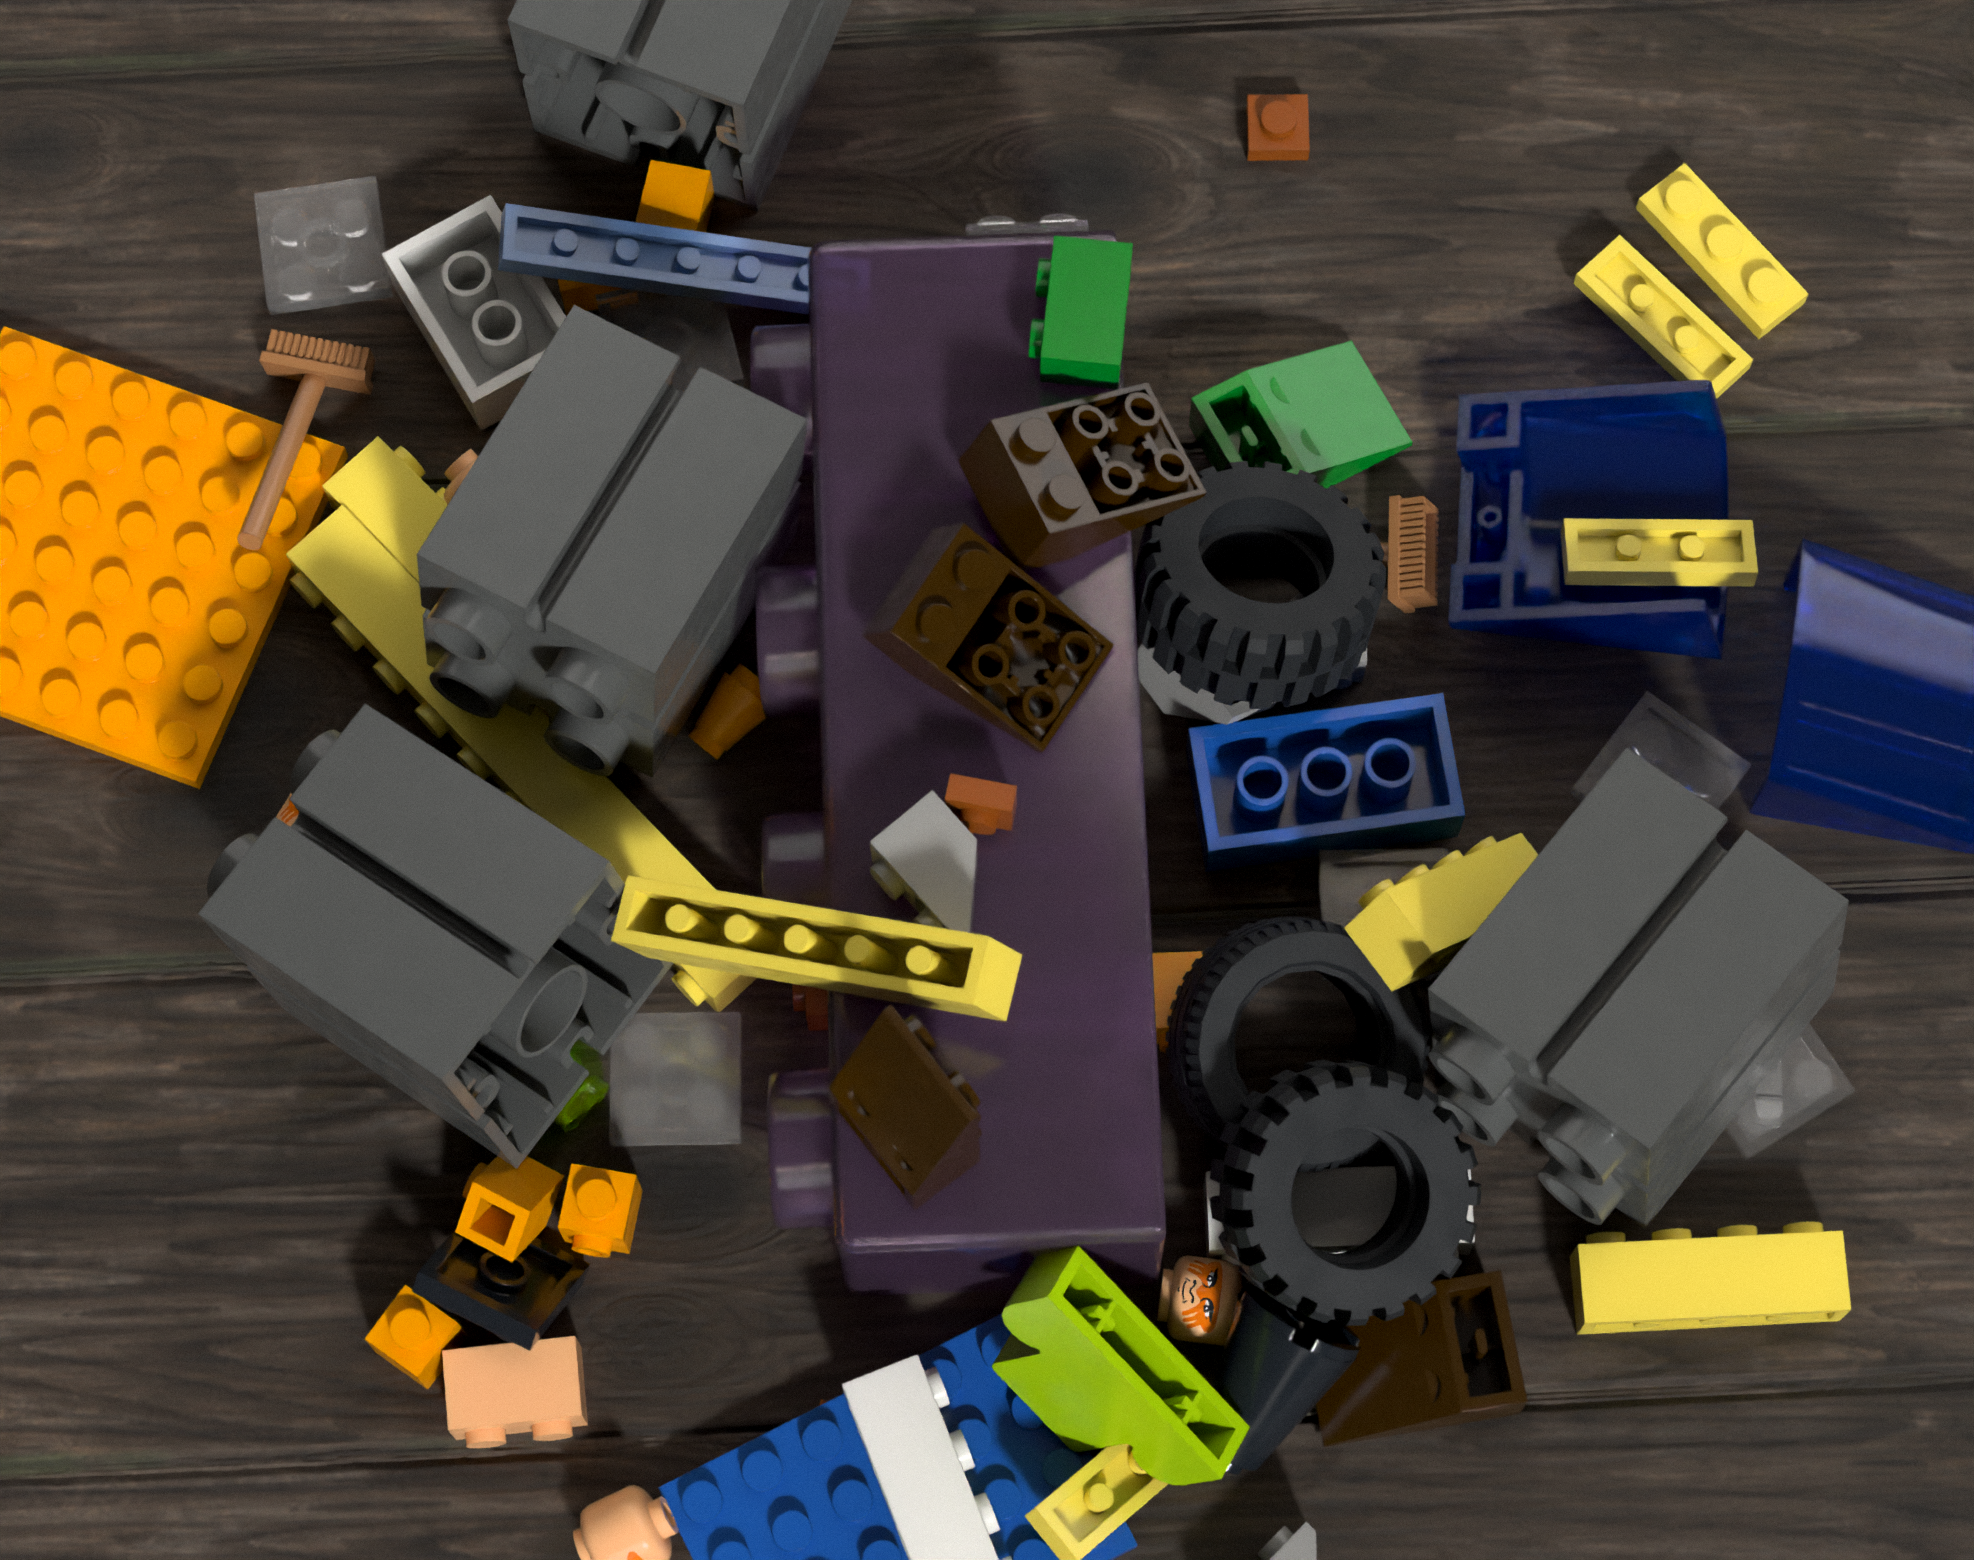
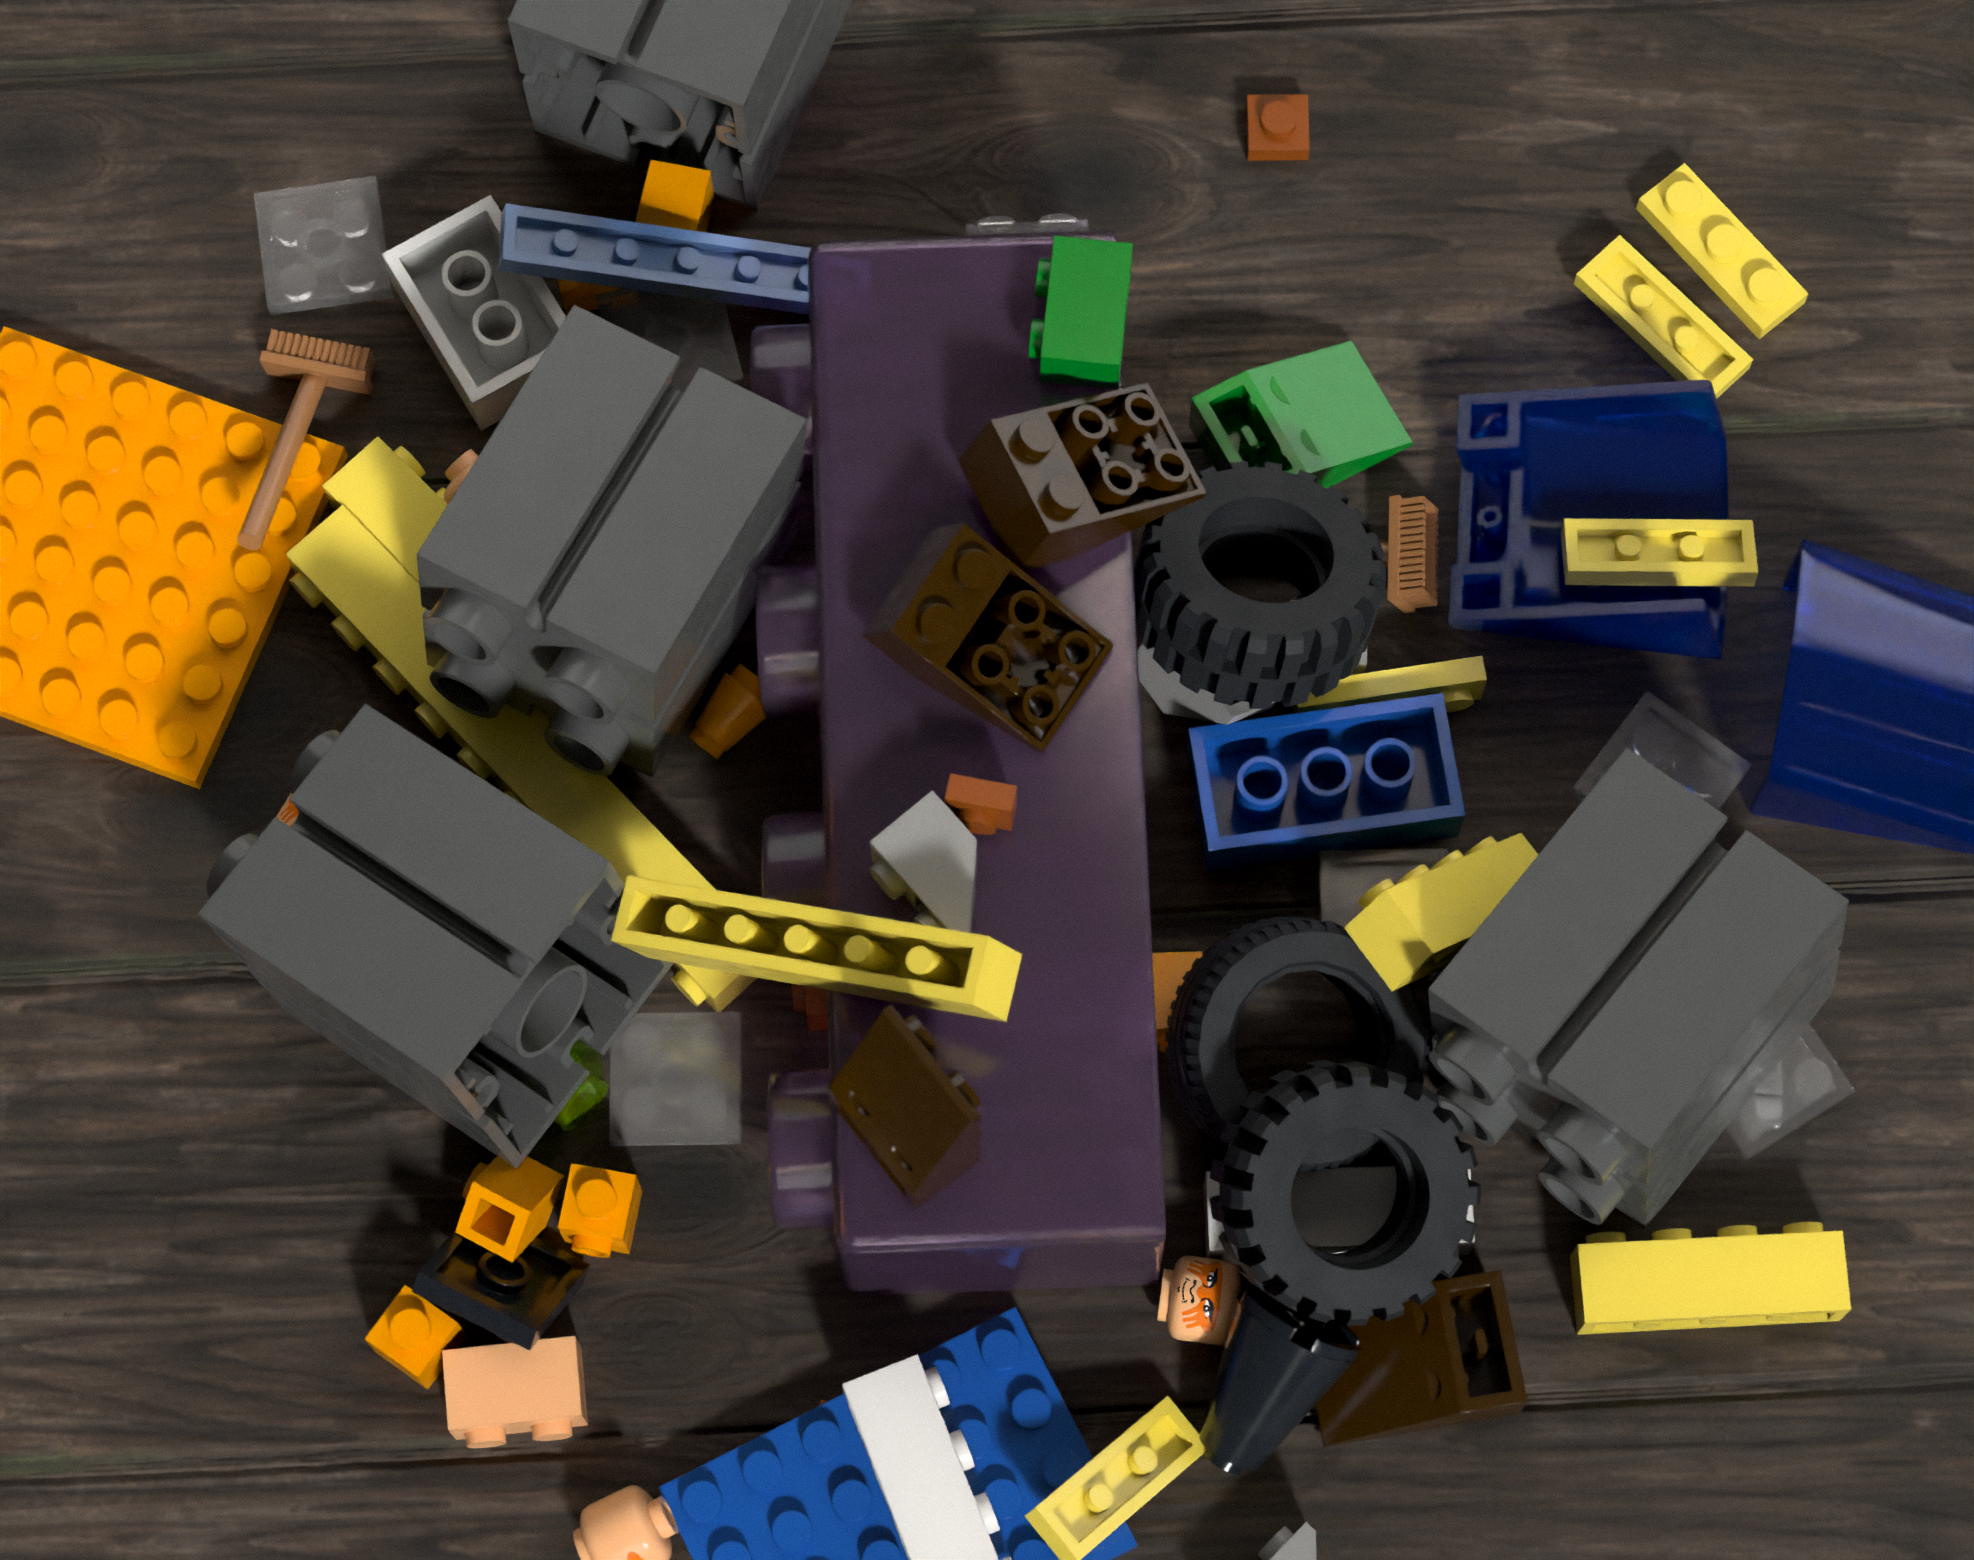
(1110, 1375): lime brick -> none
(1457, 679): none -> light yellow plate

